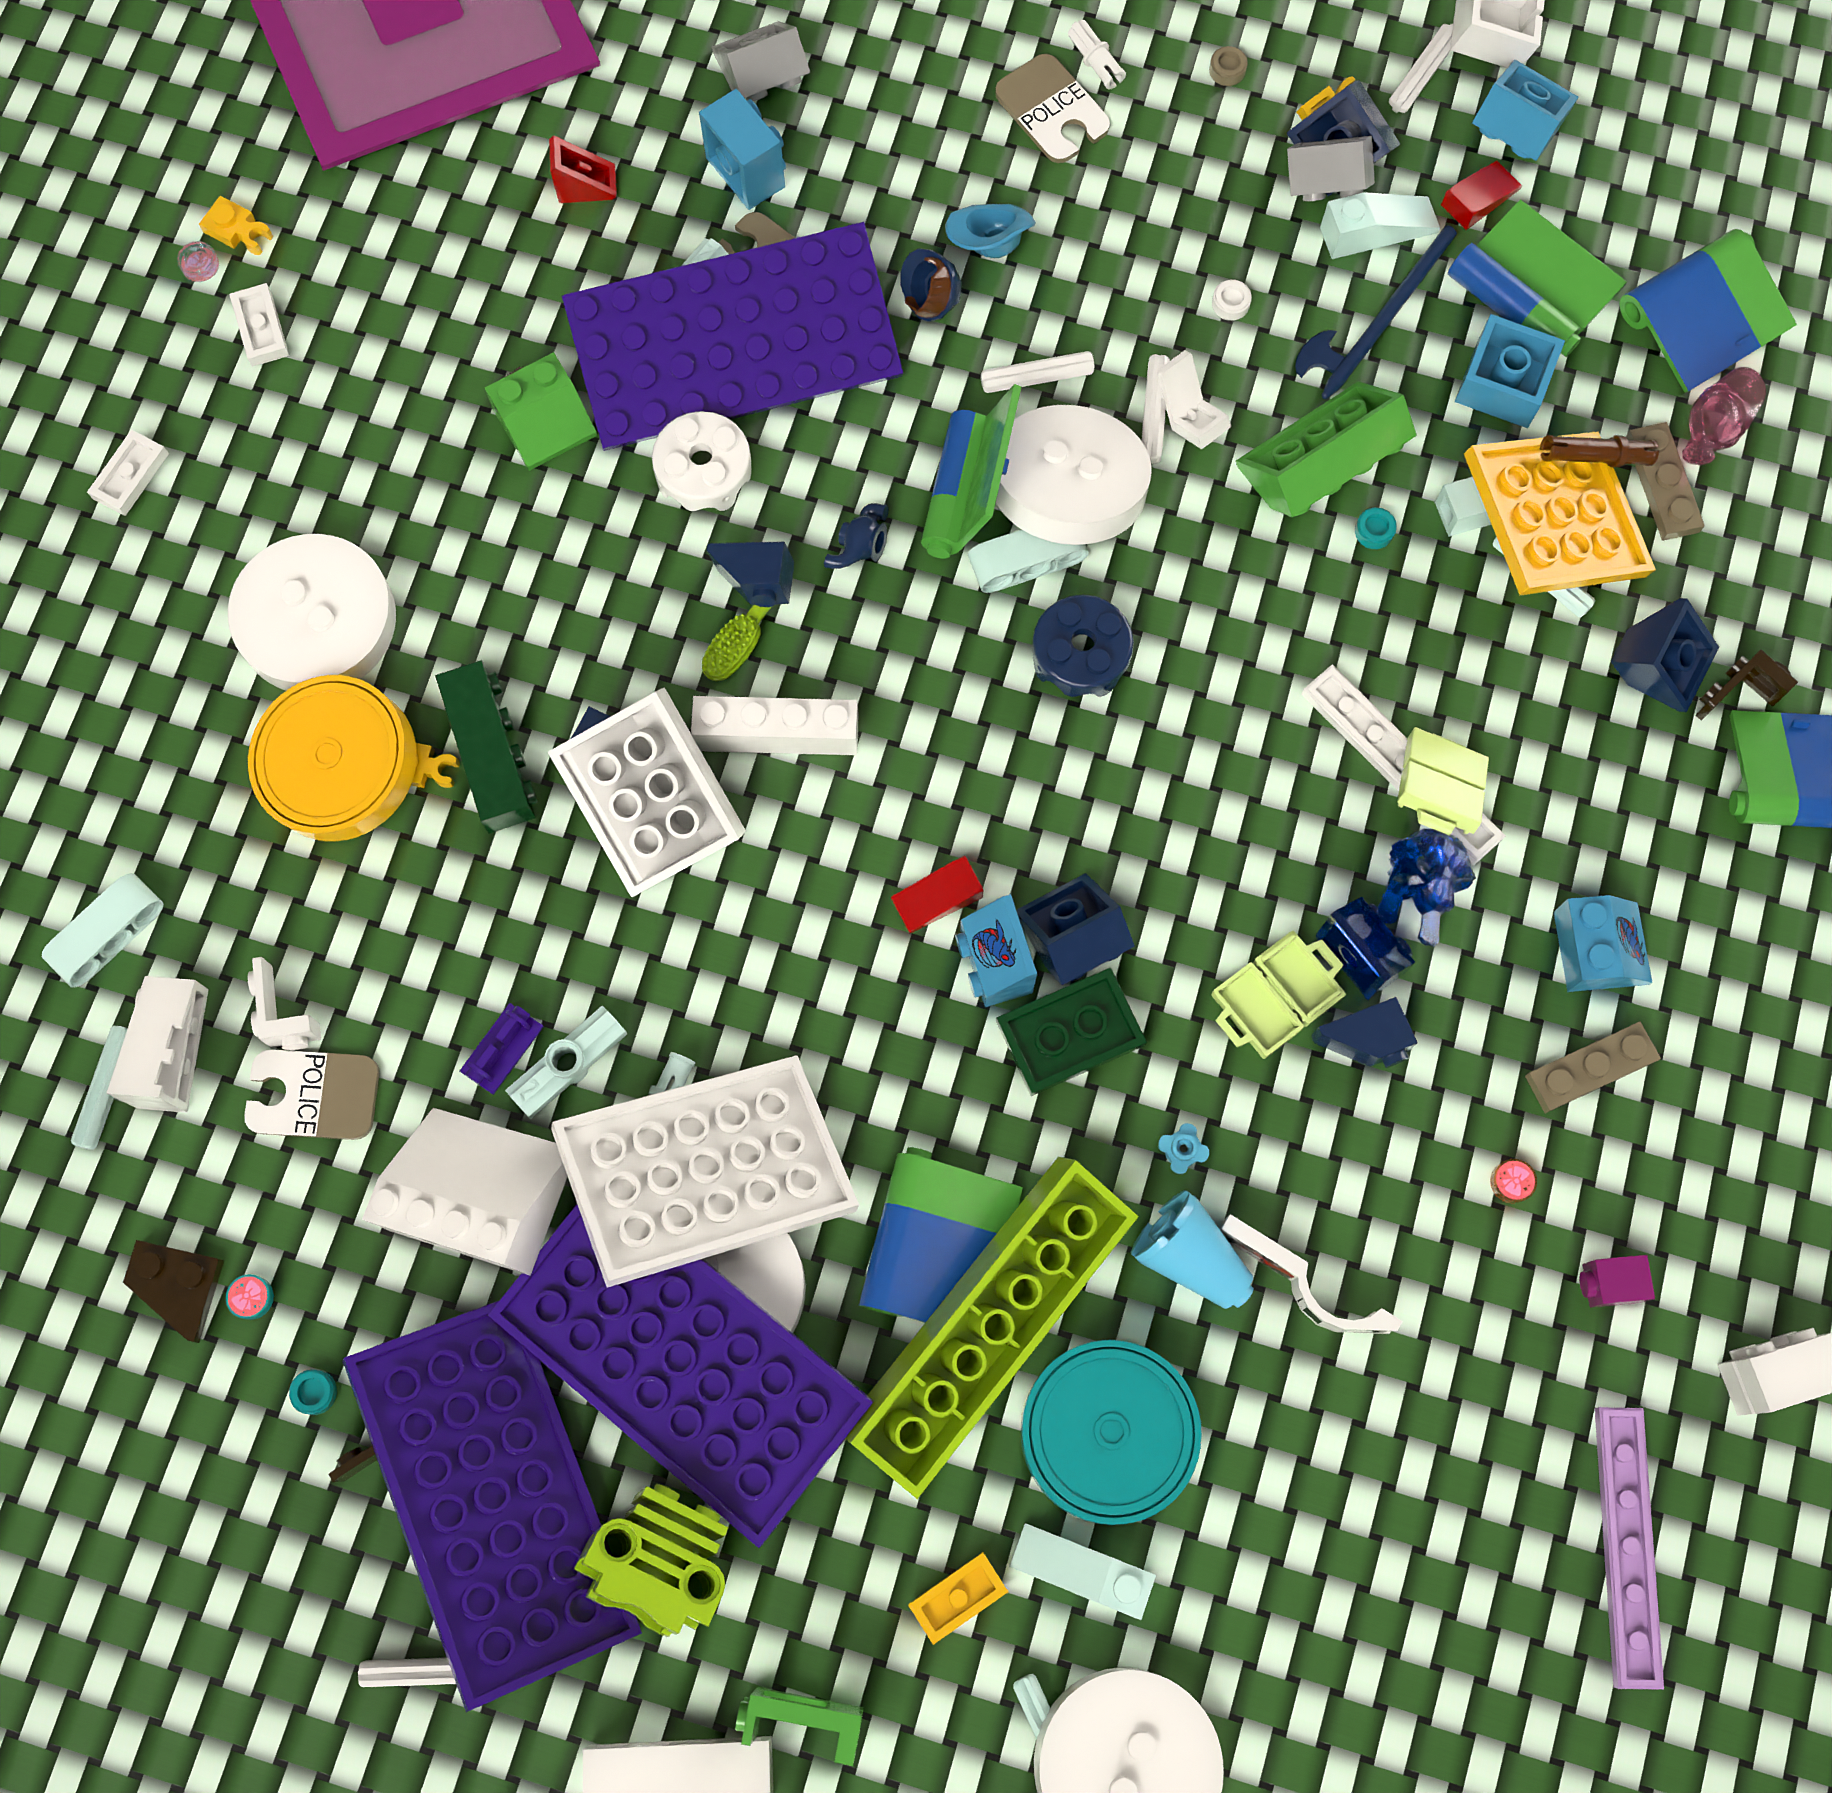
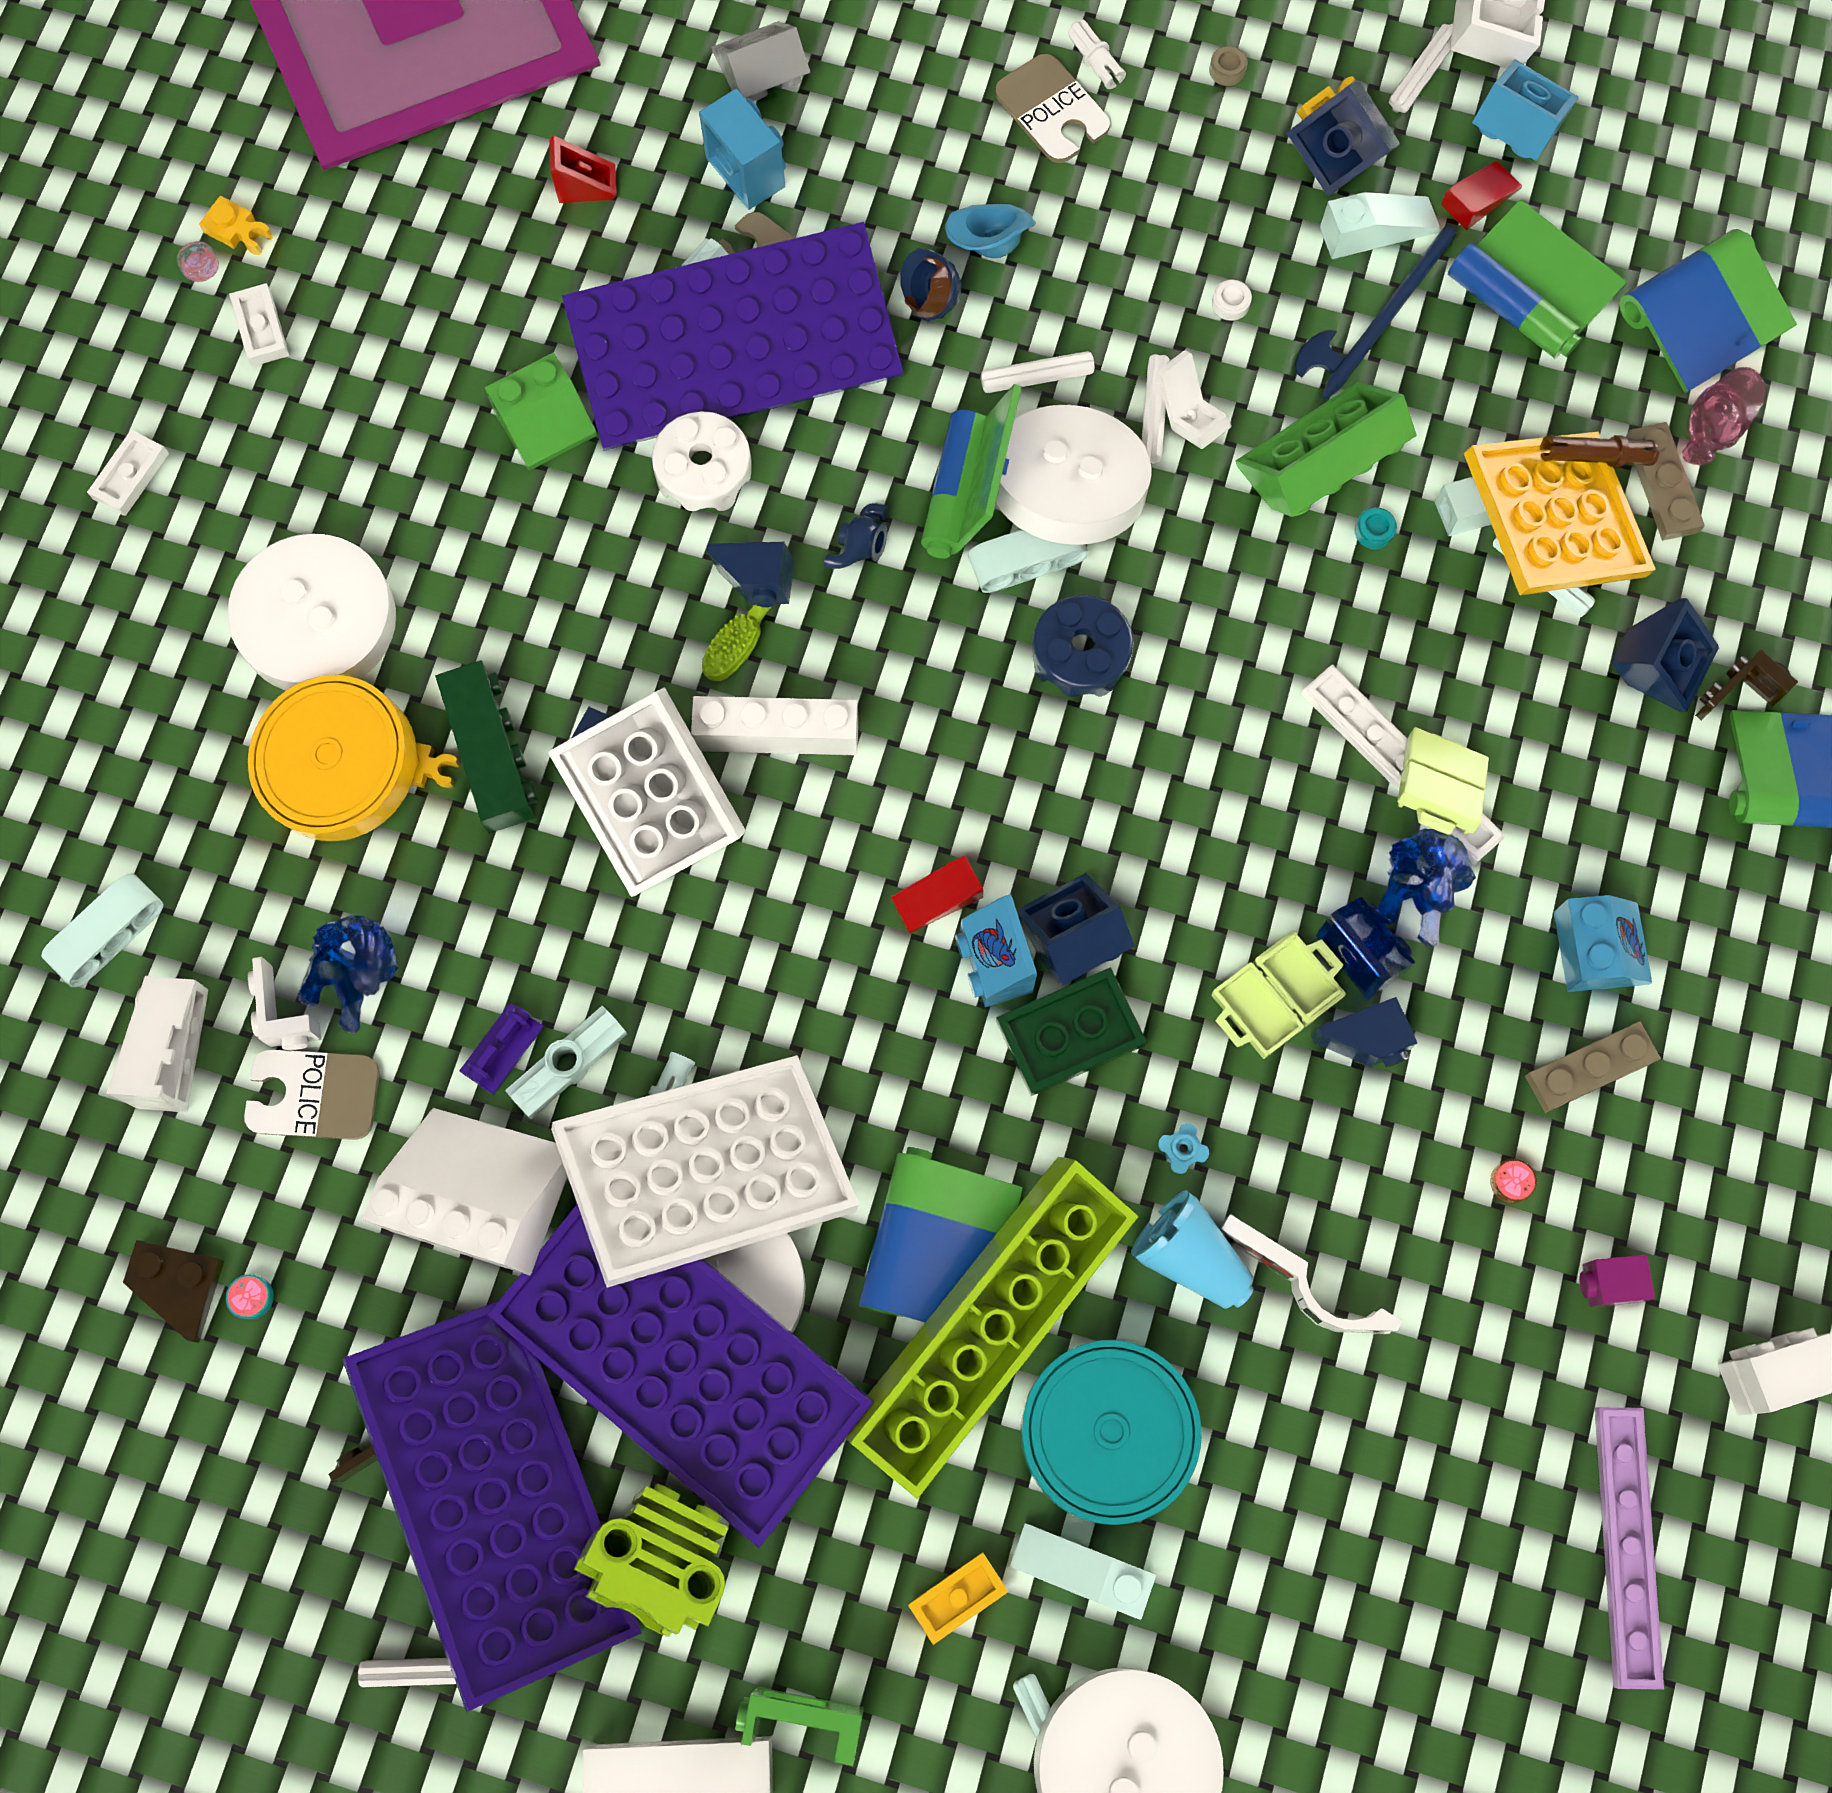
(97, 1100): light aqua axle -> none
(312, 1392): teal tile -> none
(349, 972): none -> clear blue piece
(1331, 167): light grey brick -> none
(1509, 371): dark azure brick -> none

